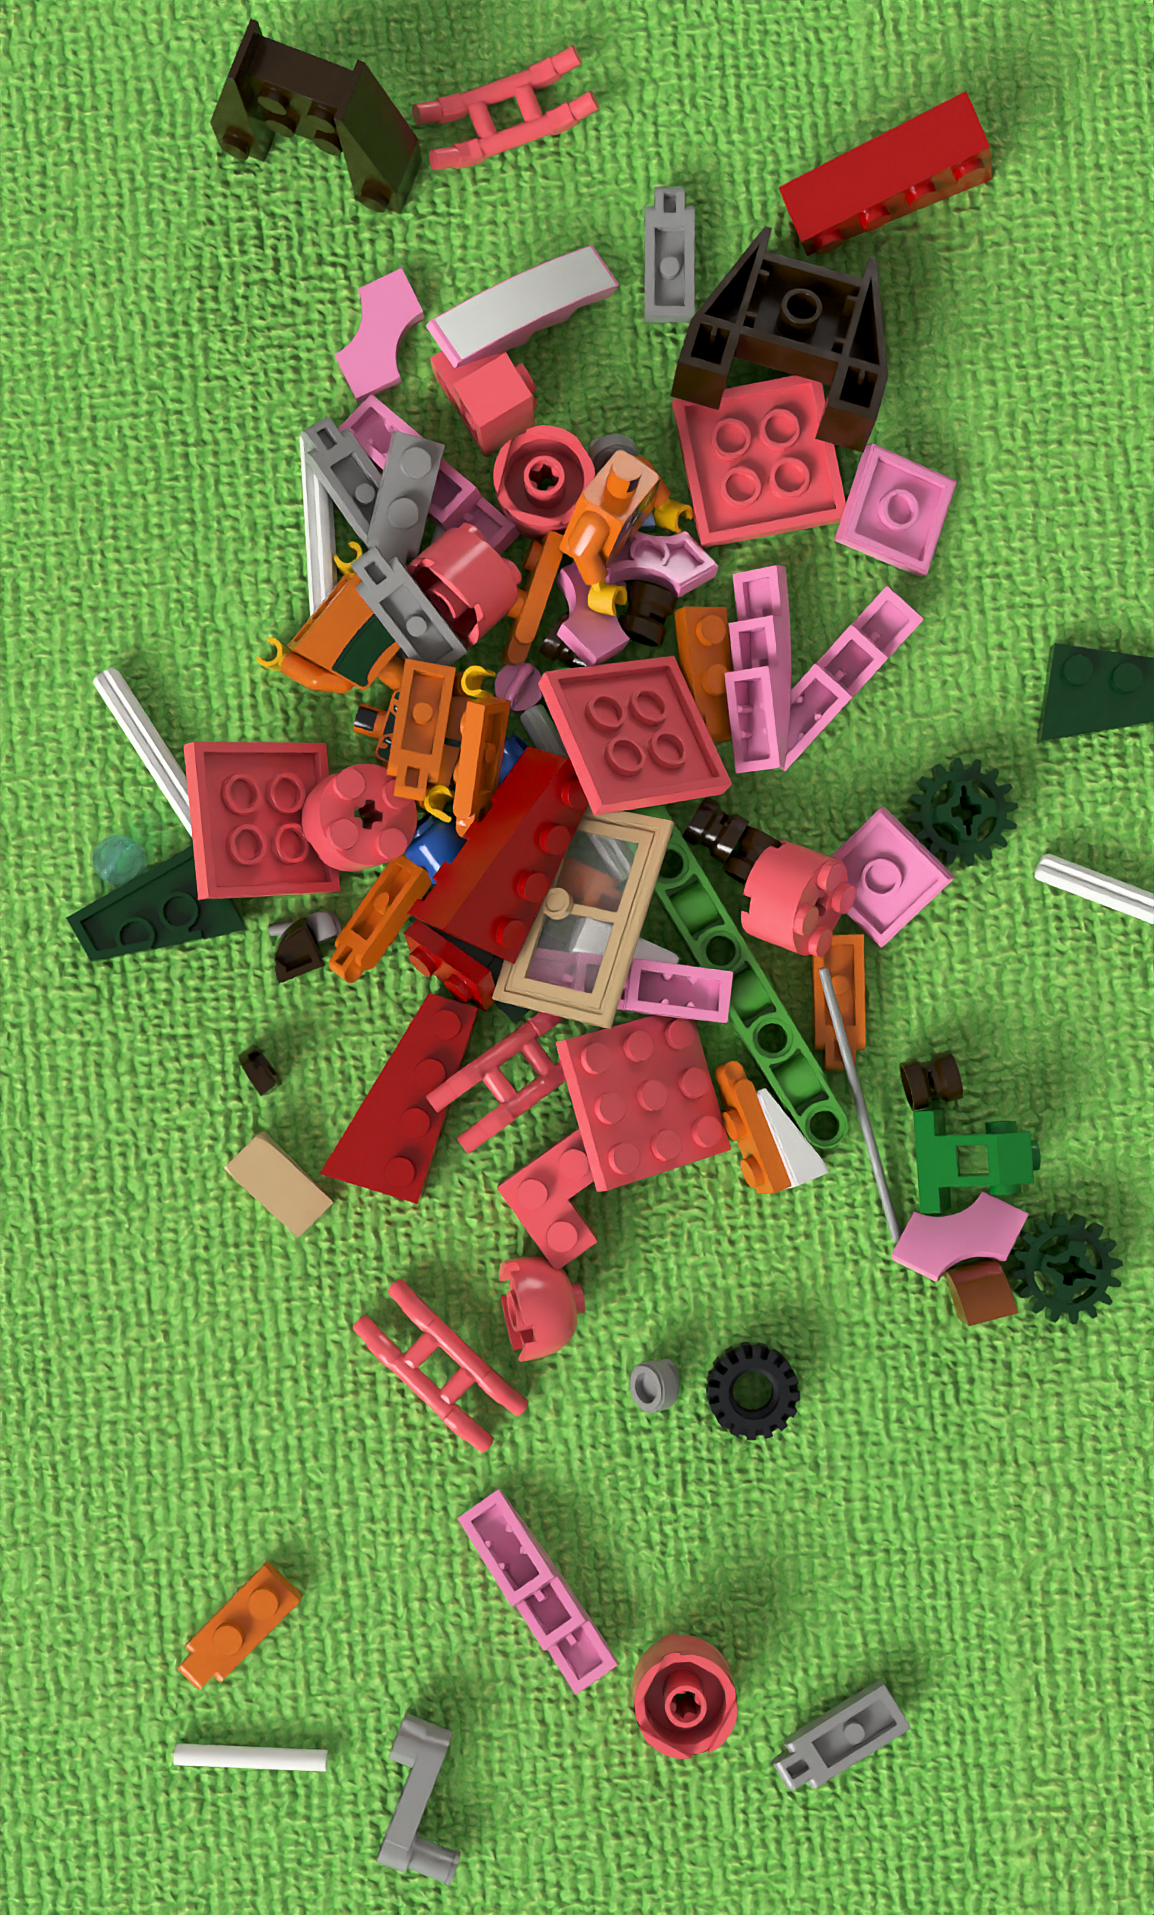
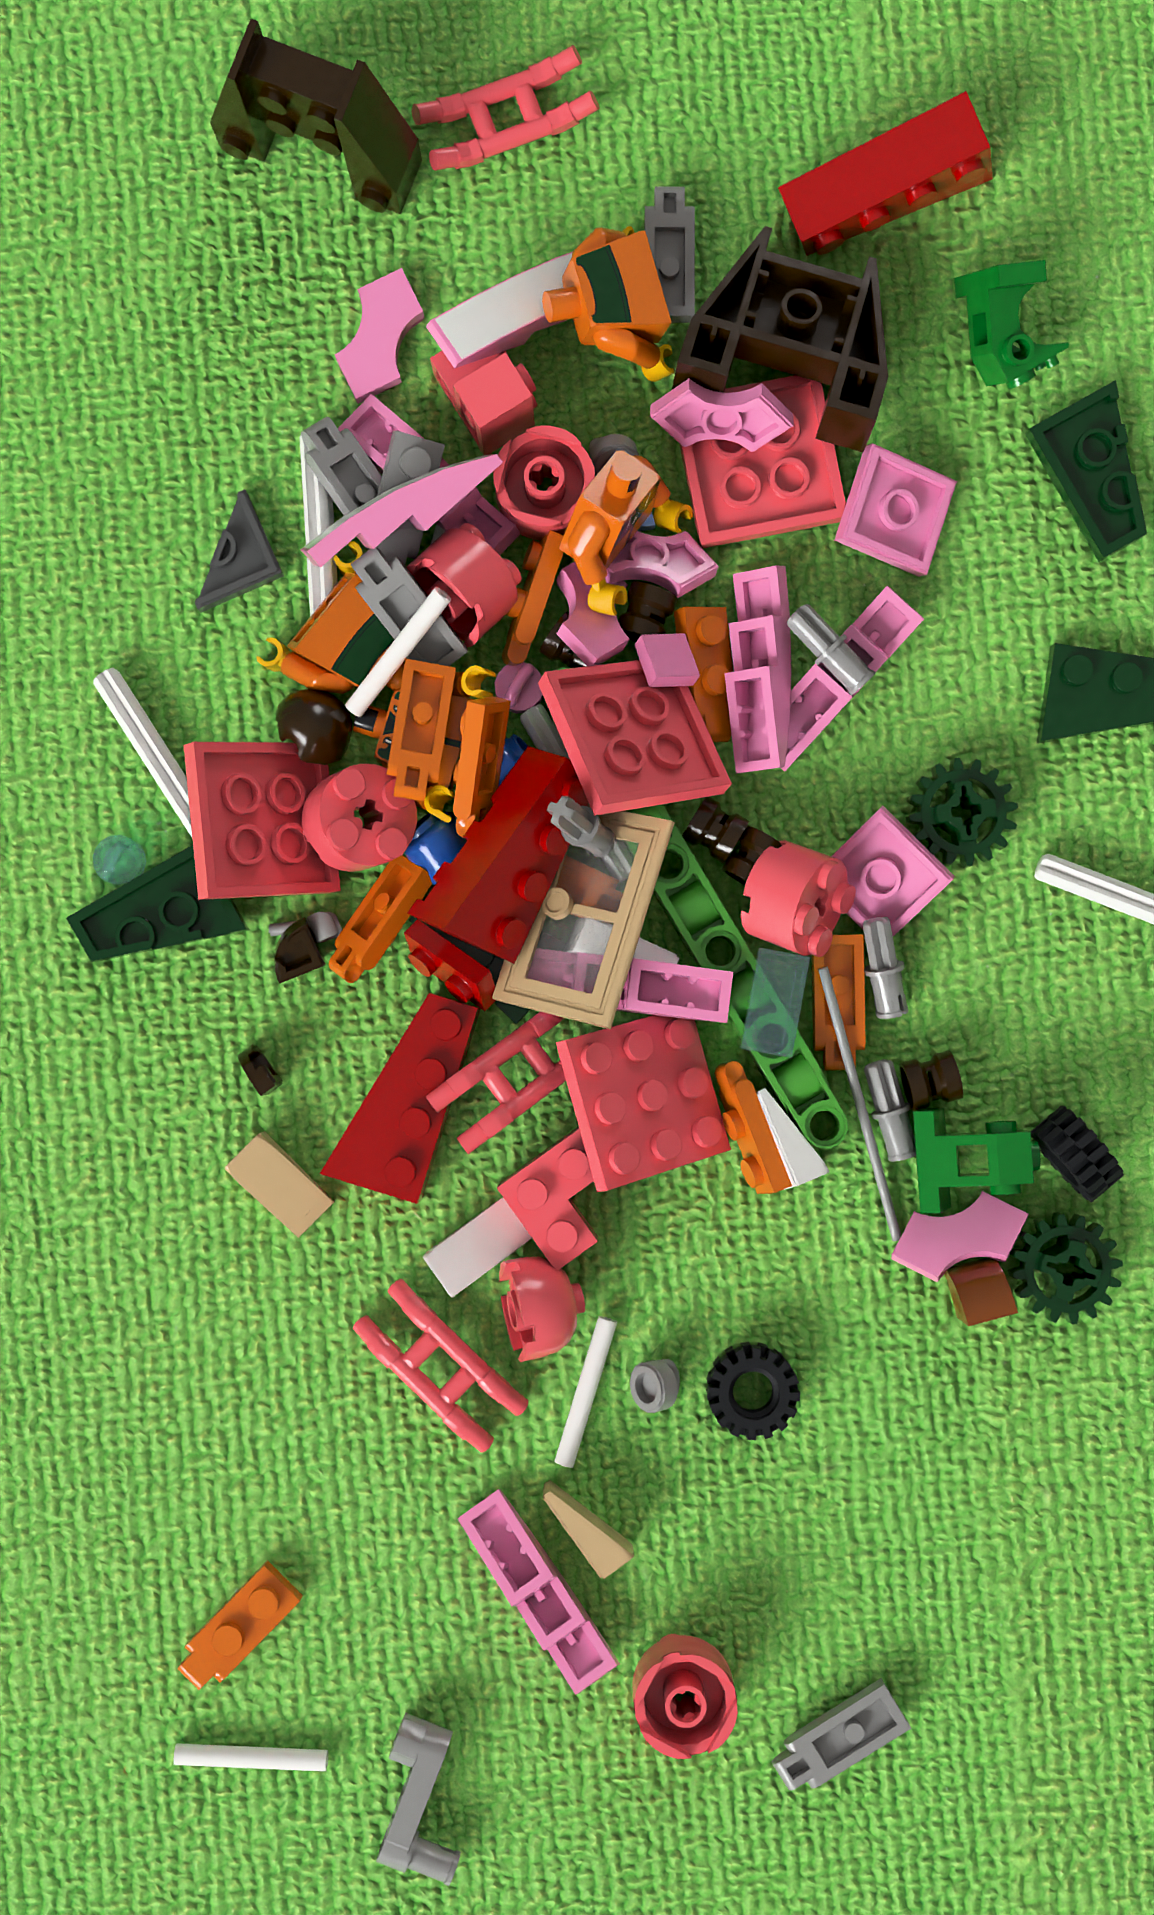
(240, 559): none -> dark grey tile
(316, 724): none -> dark brown hair
(398, 651): none -> white piece
(418, 500): none -> bright pink slope
(476, 1247): none -> white slope
(581, 827): none -> light grey axle
(585, 1391): none -> white piece
(597, 1541): none -> tan slope
(615, 299): none -> orange torso
(667, 660): none -> bright pink tile
(700, 414): none -> bright pink tile
(775, 1002): none -> clear light blue tile
(829, 648): none -> light grey axle
(884, 969): none -> light grey axle
(890, 1110): none -> light grey axle
(994, 323): none -> green tile
(1077, 1153): none -> black tyre
(1091, 470): none -> dark green wing

